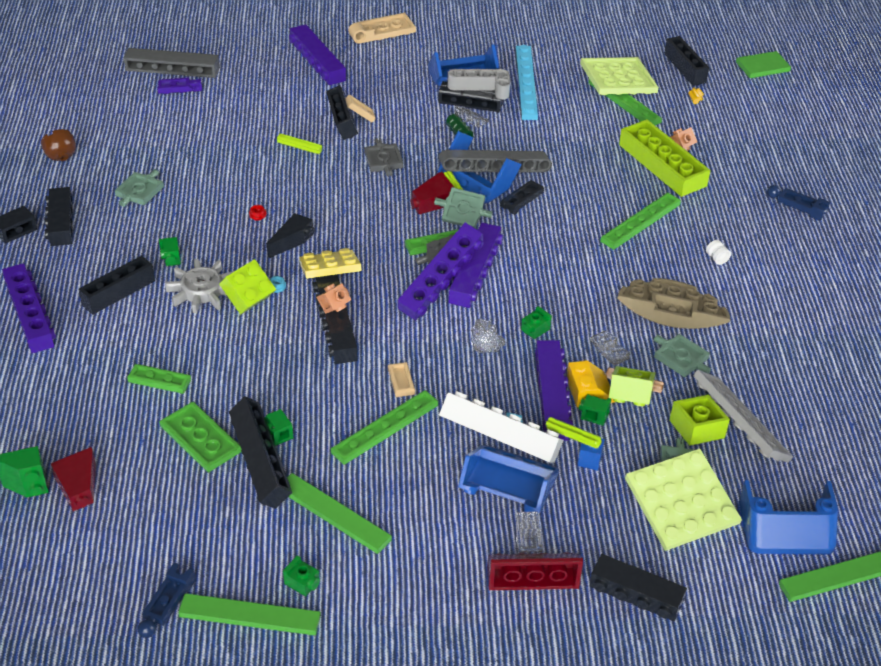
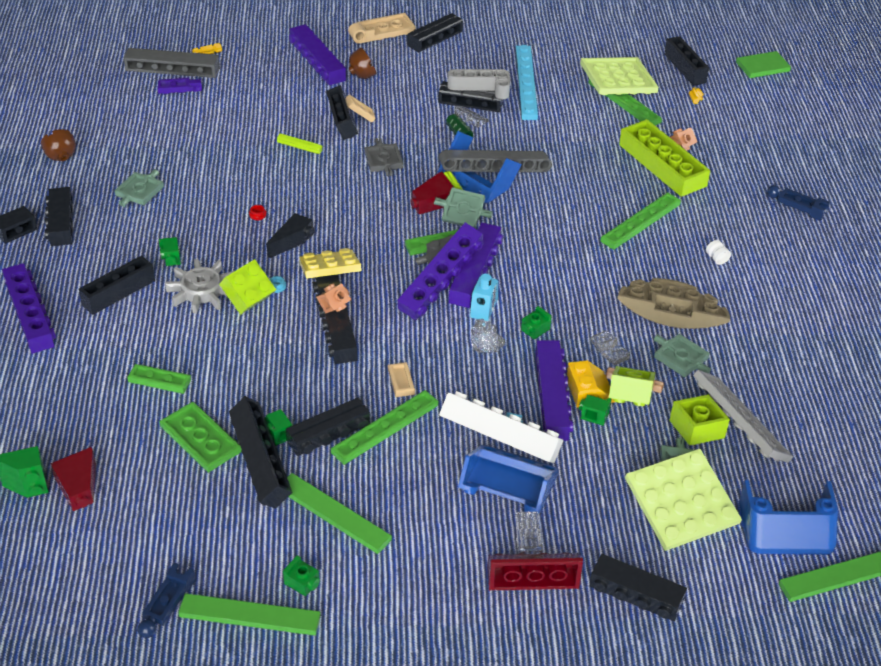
(208, 49): none -> yellow axle
(327, 426): none -> black brick
(361, 64): none -> reddish brown cylinder
(434, 32): none -> black brick
(439, 69): blue windscreen -> none
(487, 289): none -> medium azure torso
(521, 196): black plate -> none
(573, 432): lime axle -> none
(590, 457): blue brick -> none

